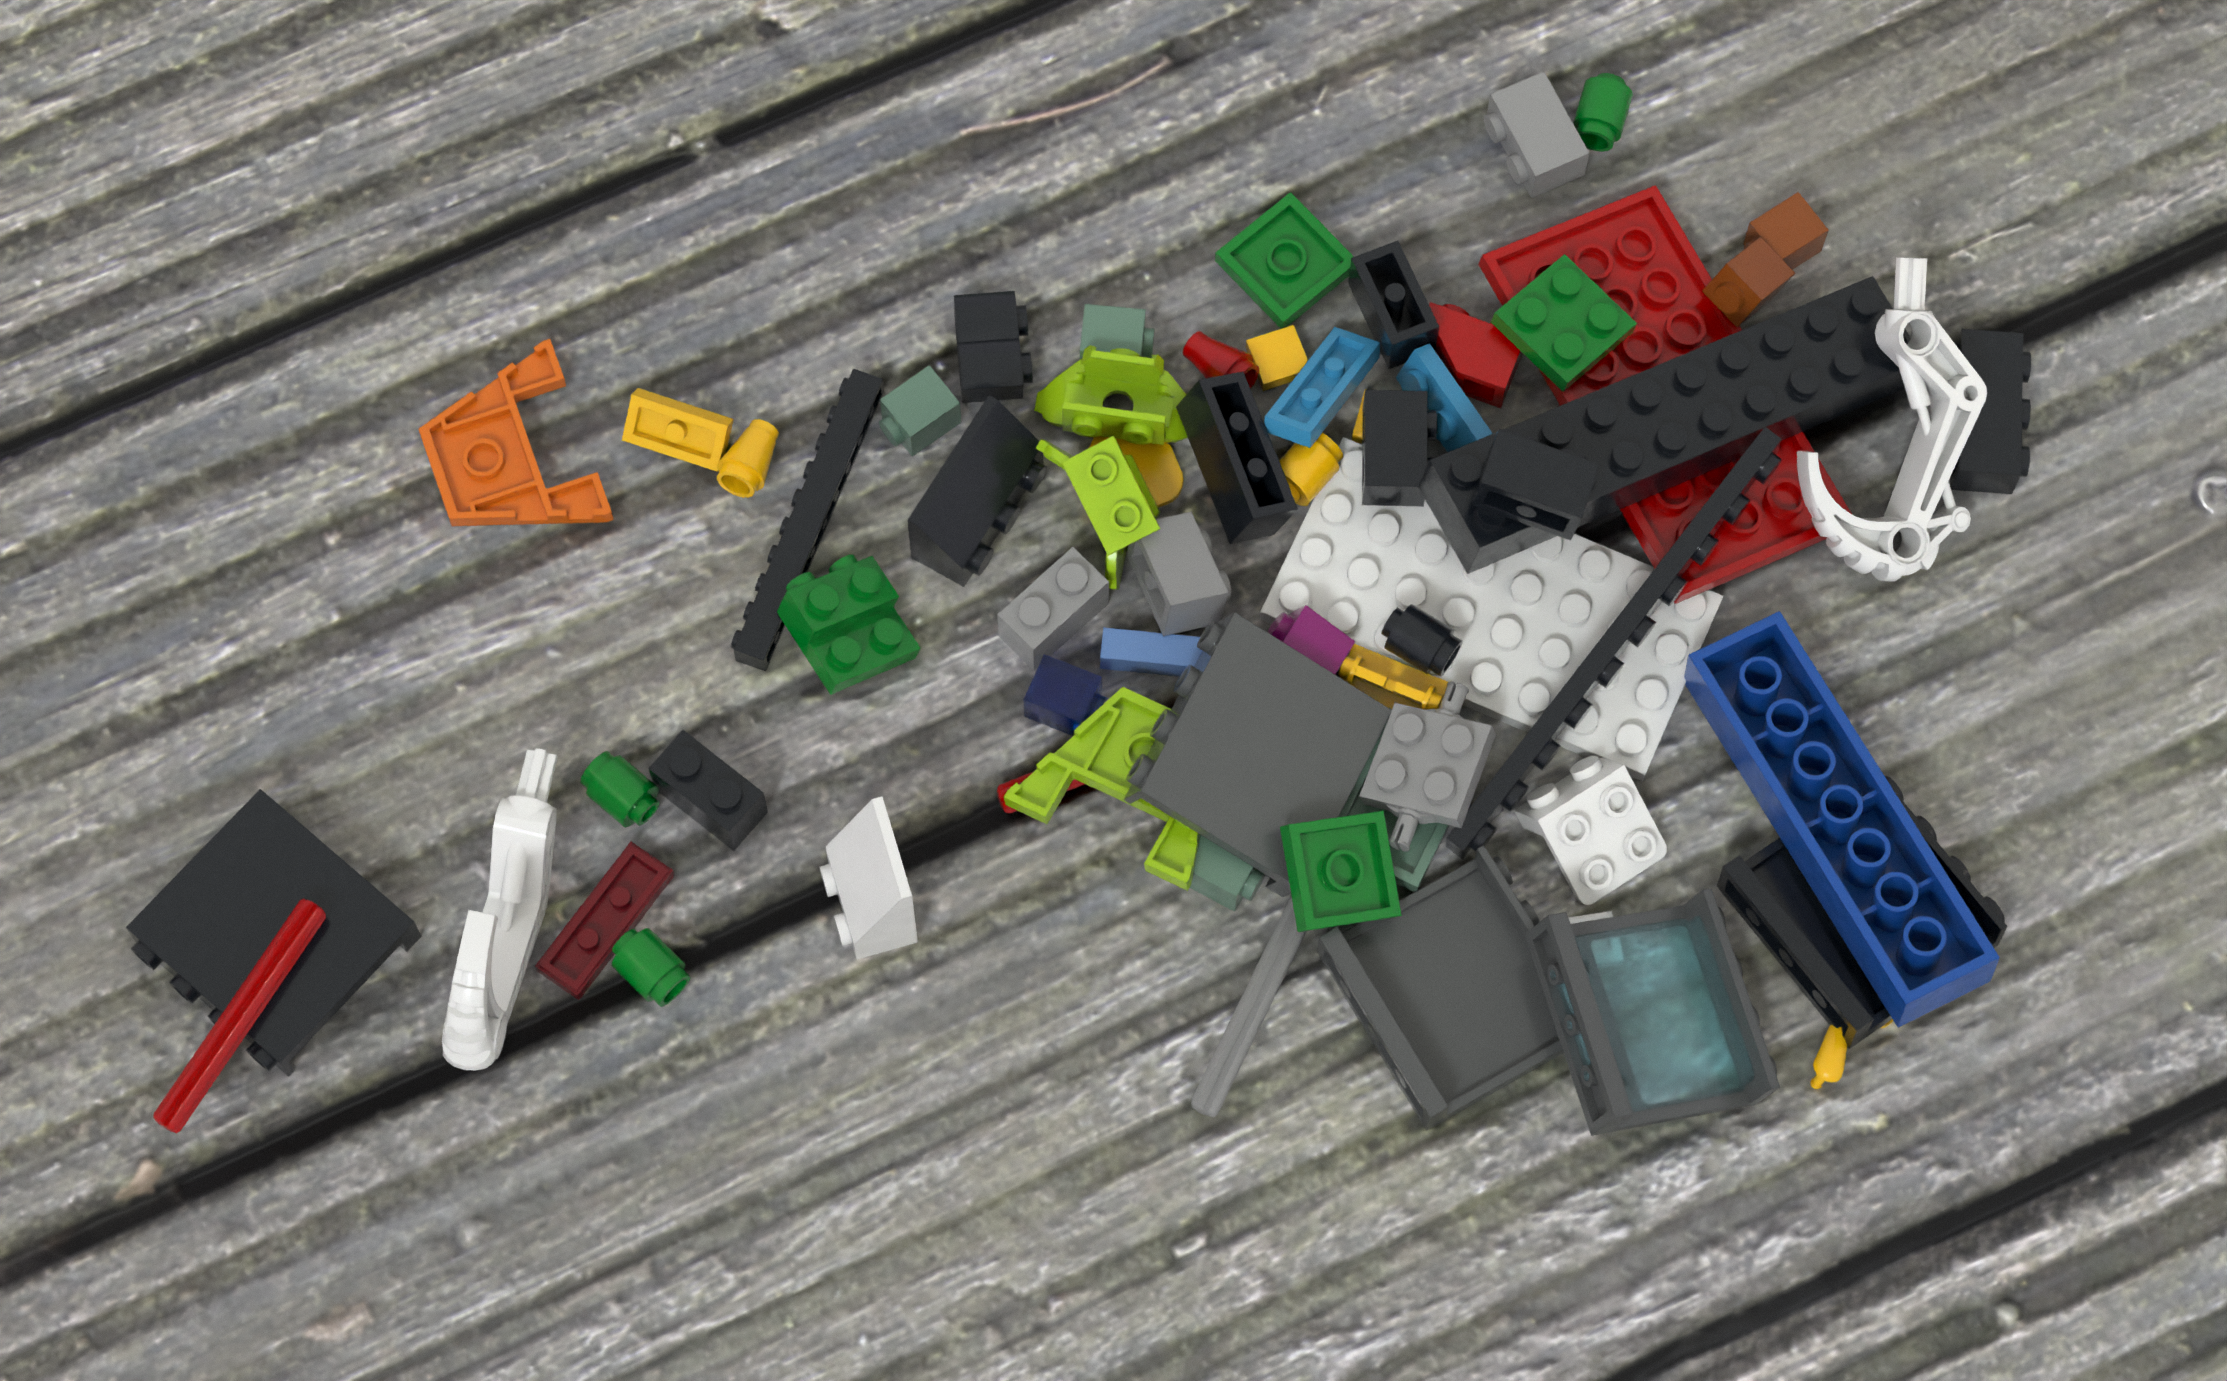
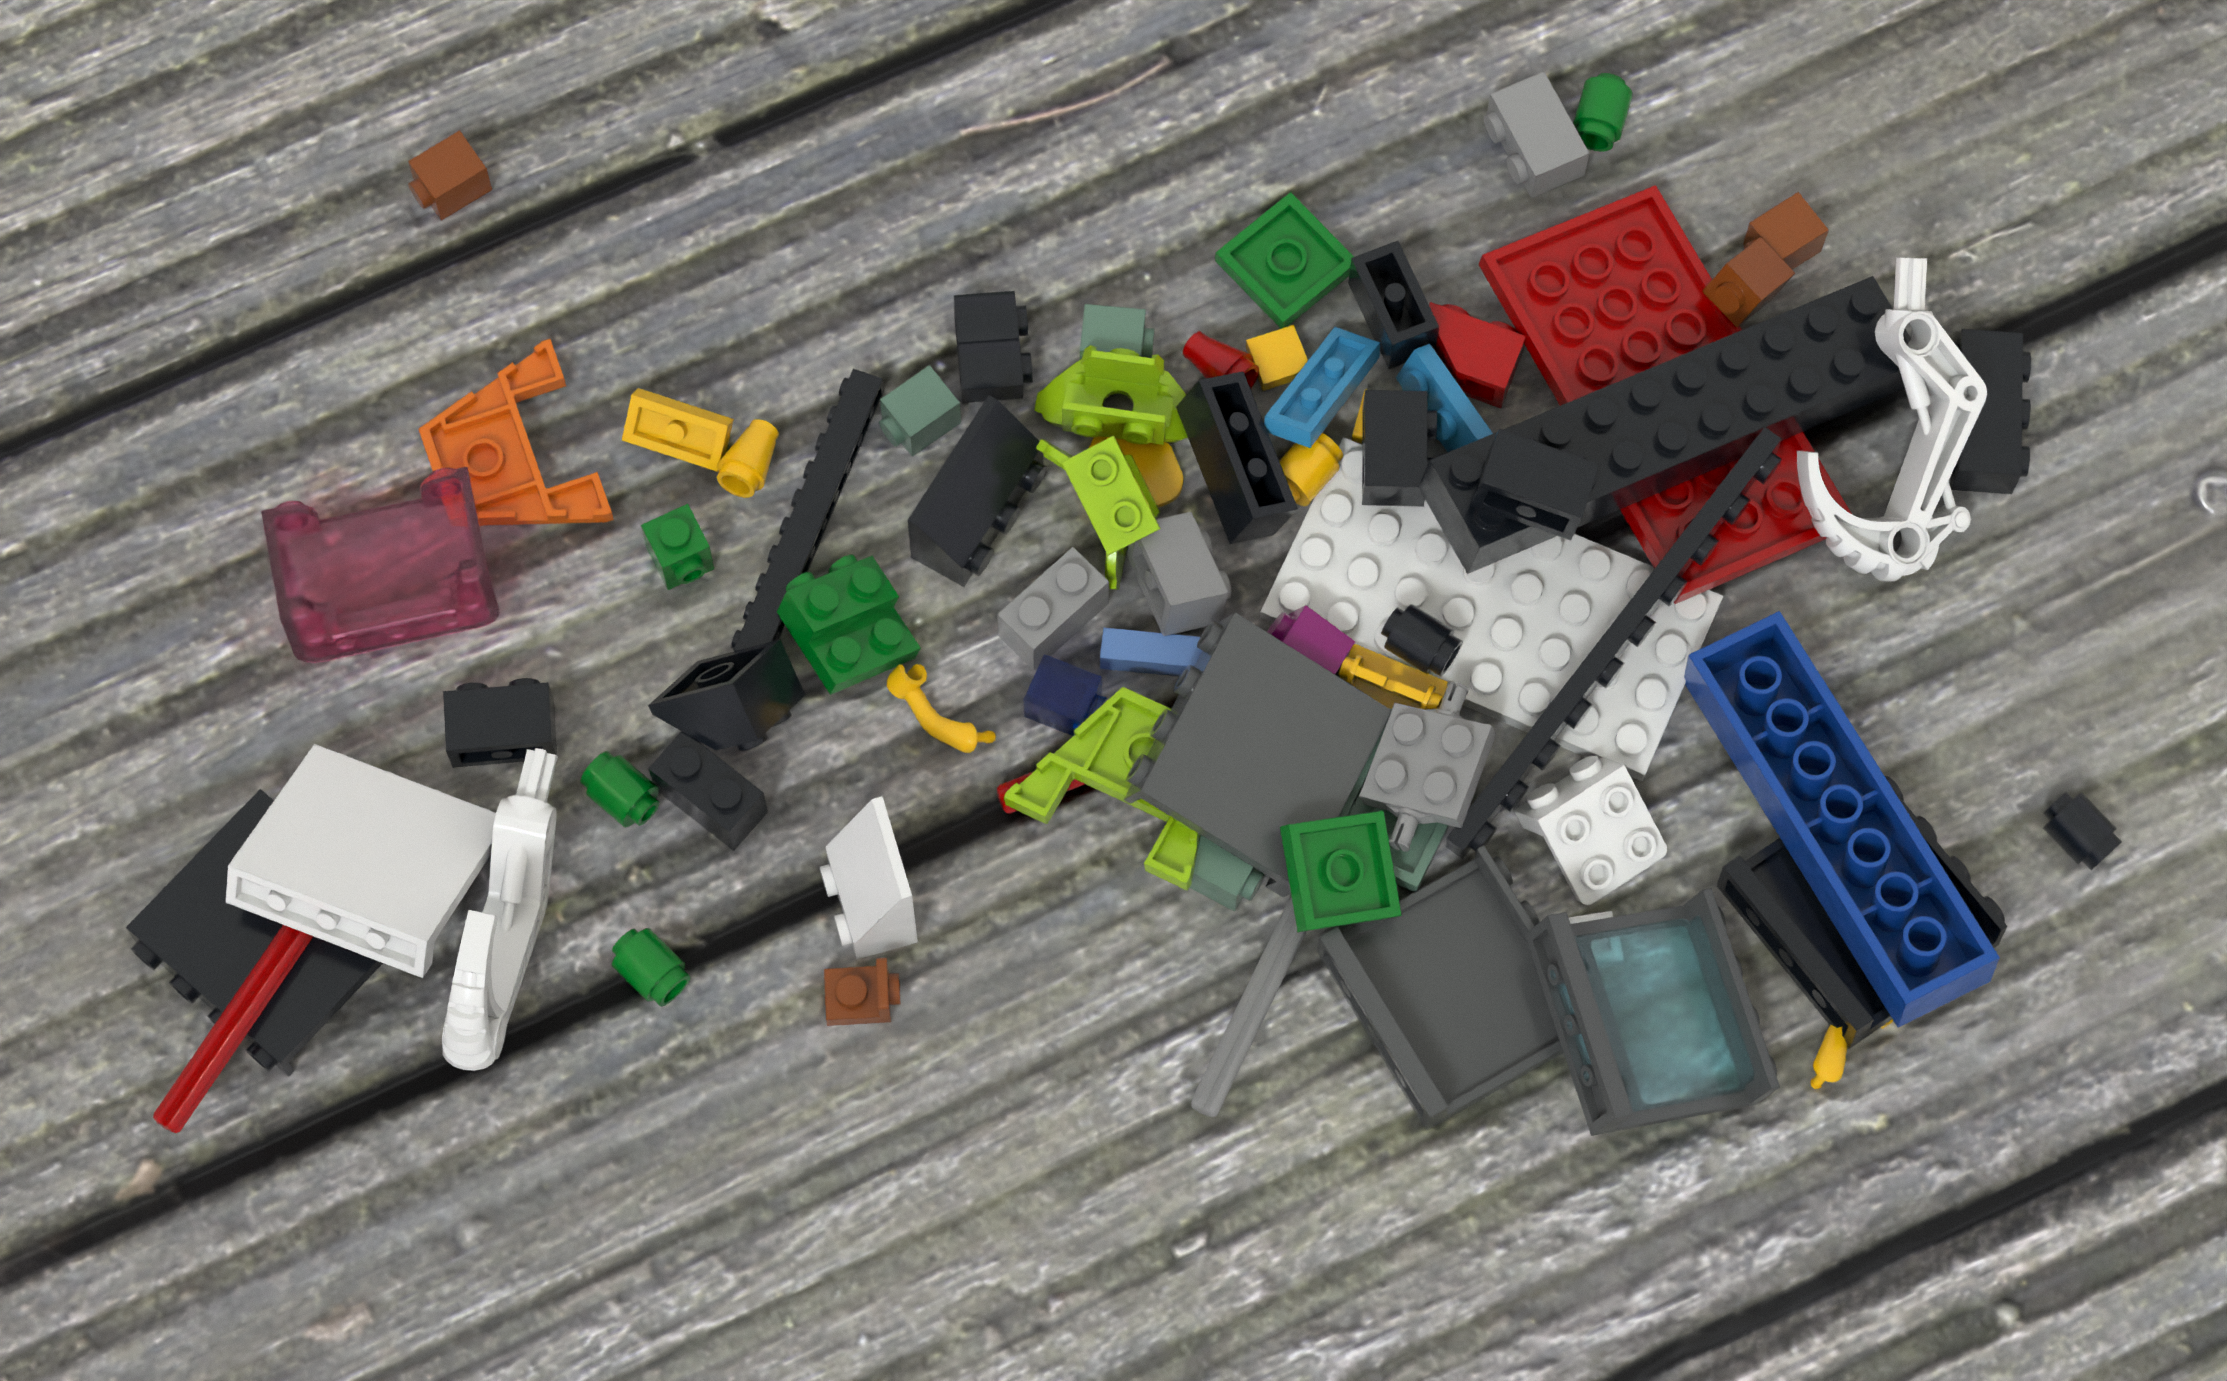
(362, 859): none -> white panel
(381, 571): none -> clear pink windscreen
(448, 176): none -> dark orange brick
(498, 722): none -> black brick
(603, 918): dark red tile -> none
(678, 547): none -> green brick
(732, 697): none -> black slope
(861, 994): none -> dark orange bracket
(953, 733): none -> yellow piece
(1563, 322): green plate -> none
(2081, 829): none -> black brick

